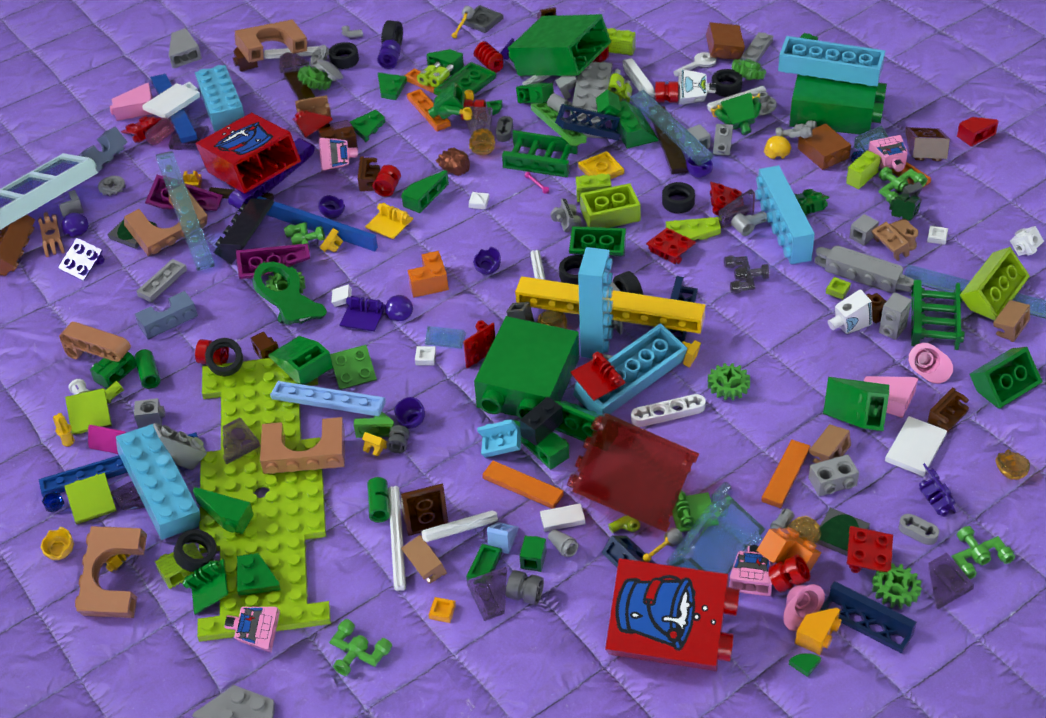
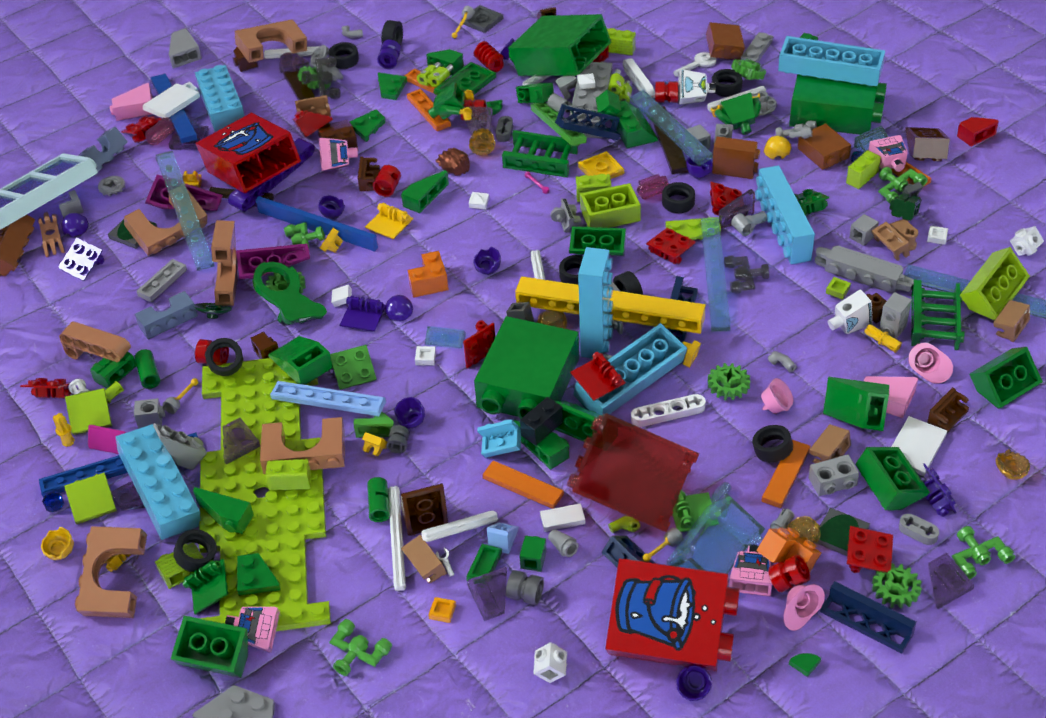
(45, 388): none -> red hinge
(172, 404): none -> light grey hinge
(211, 646): none -> green slope
(212, 310): none -> dark green dish
(224, 253): none -> nougat arch
(242, 228): black slope -> none
(288, 474): none -> lime brick
(322, 77): none -> clear smoke piece
(446, 562): none -> white hand
(550, 662): none -> white brick
(586, 81): none -> white tile
(651, 186): none -> clear pink piece
(694, 682): none -> dark purple hair
(715, 275): none -> clear light blue tile
(735, 157): none -> dark orange brick
(776, 453): none -> black tyre
(777, 397): none -> bright pink piece
(784, 359): none -> light grey arm
(816, 630): light orange slope -> none
(883, 338): none -> yellow axle
(891, 477): none -> green slope

